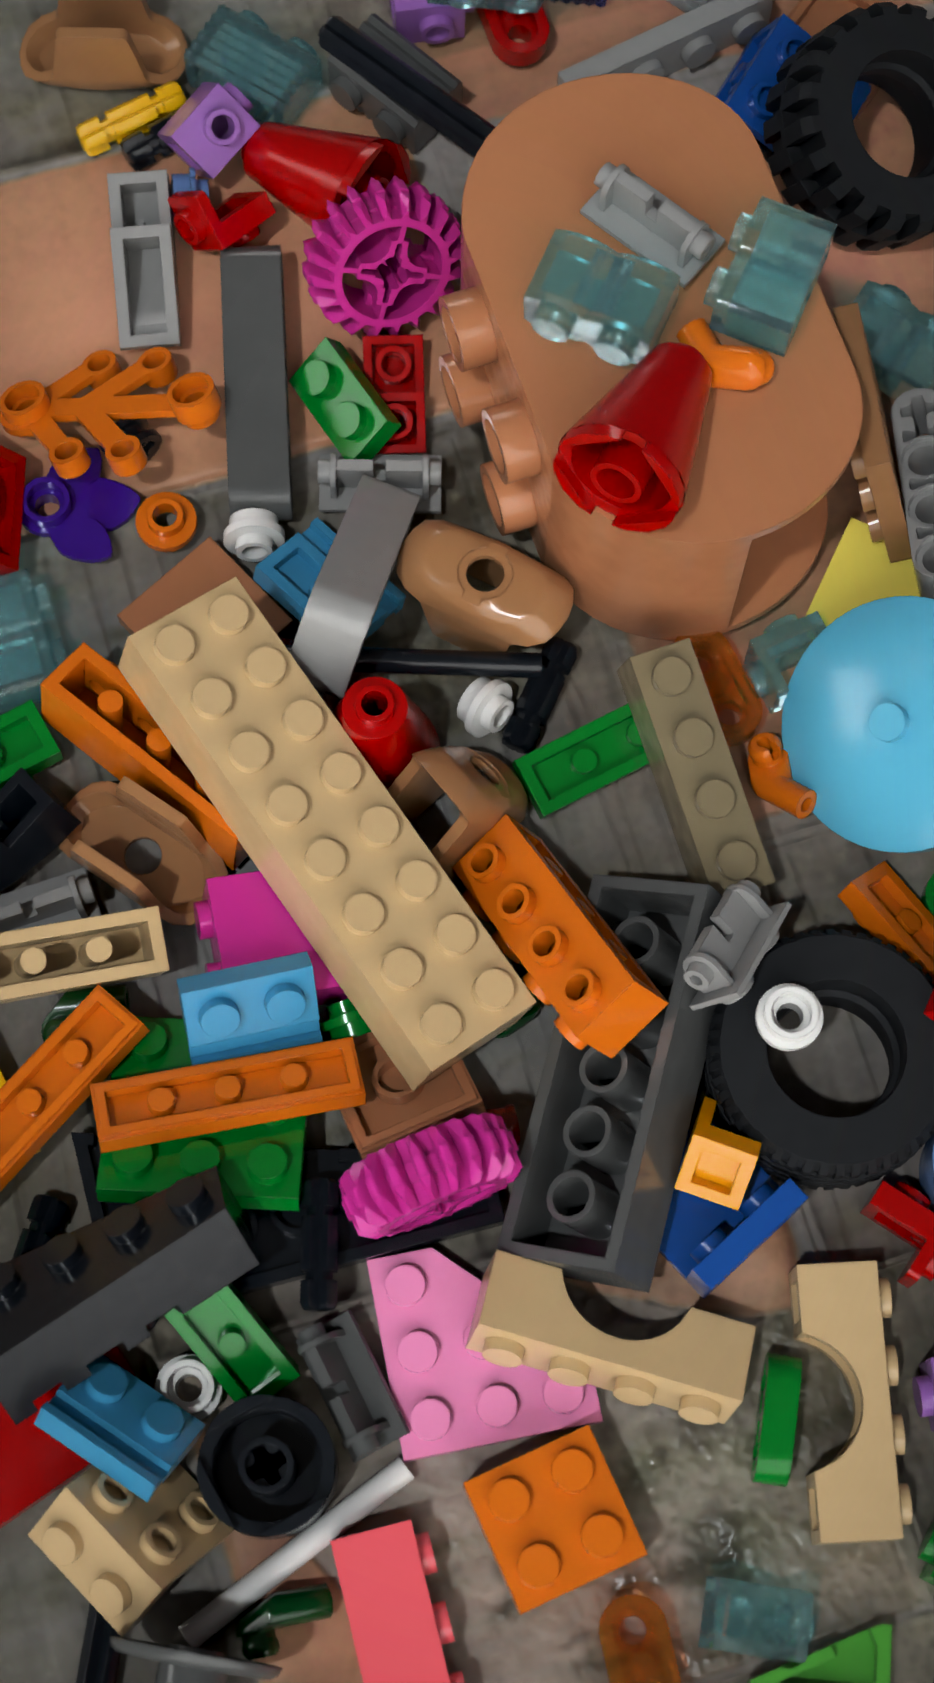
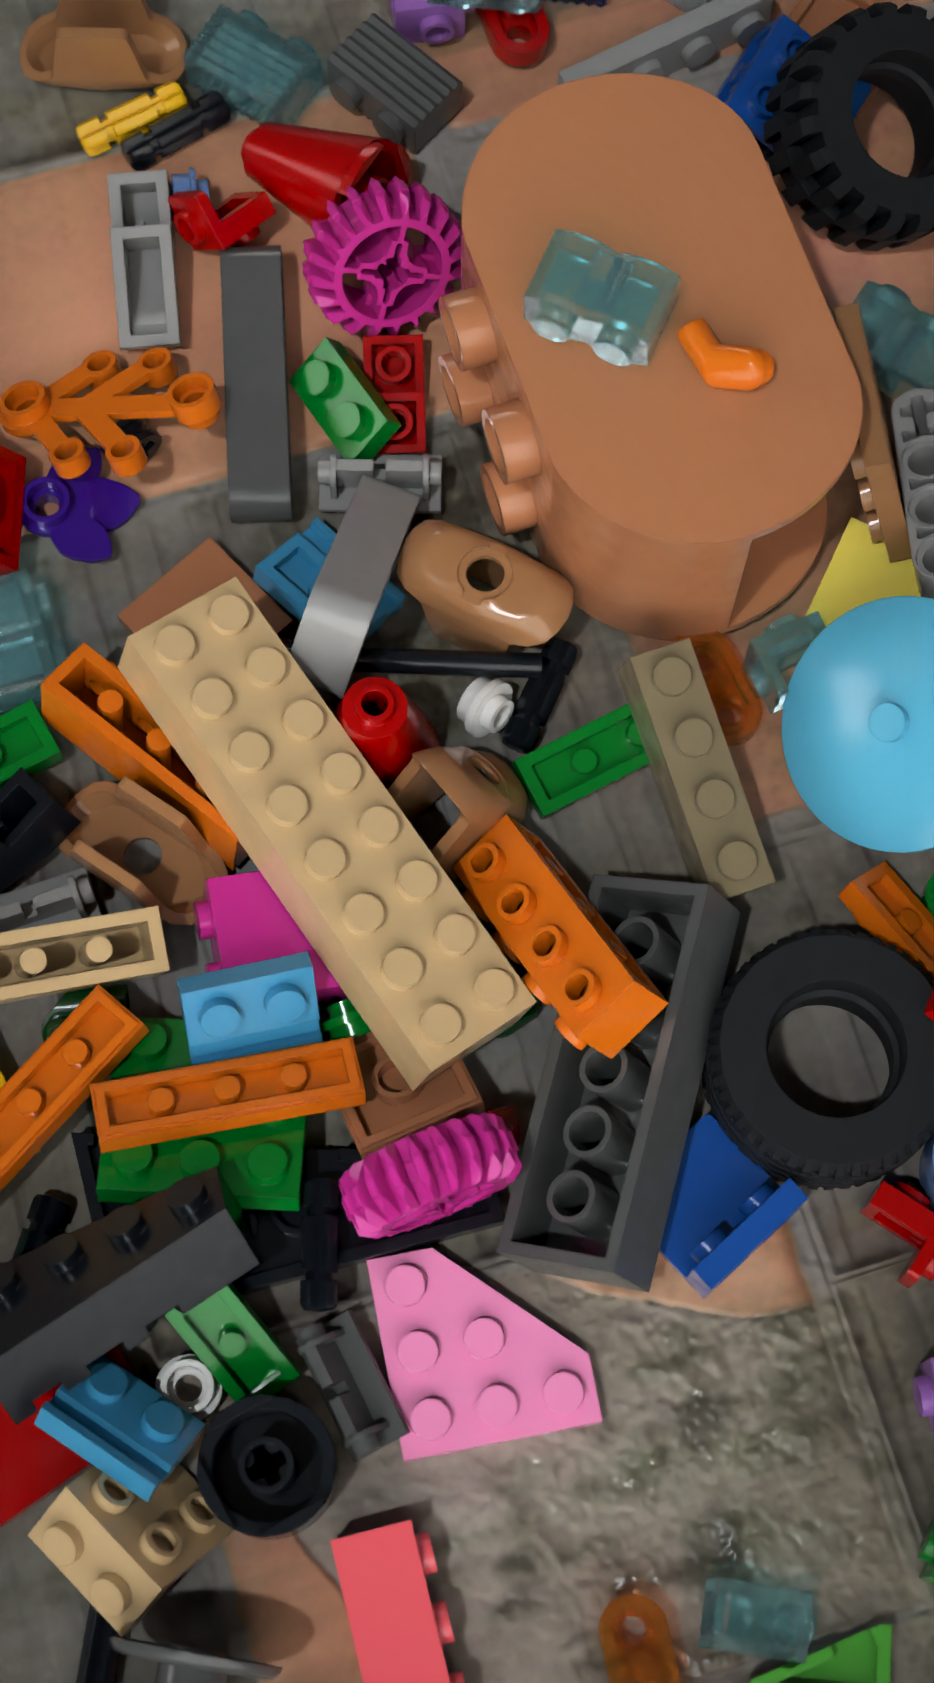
(169, 537): orange plate -> none
(210, 128): medium lavender brick -> none
(253, 534): white plate -> none
(279, 1611): dark green arm -> none
(295, 1553): white bar -> none
(404, 84): black axle -> none
(531, 1322): tan arch -> none
(554, 1519): orange brick -> none
(639, 441): red cone -> none
(650, 223): light grey hinge -> none
(717, 1161): light orange panel -> none
(725, 964): light grey hinge -> none
(770, 276): clear light blue brick -> none
(773, 778): orange arm -> none
(776, 1419): green beam -> none
(795, 998): white plate -> none
(842, 1315): tan arch -> none

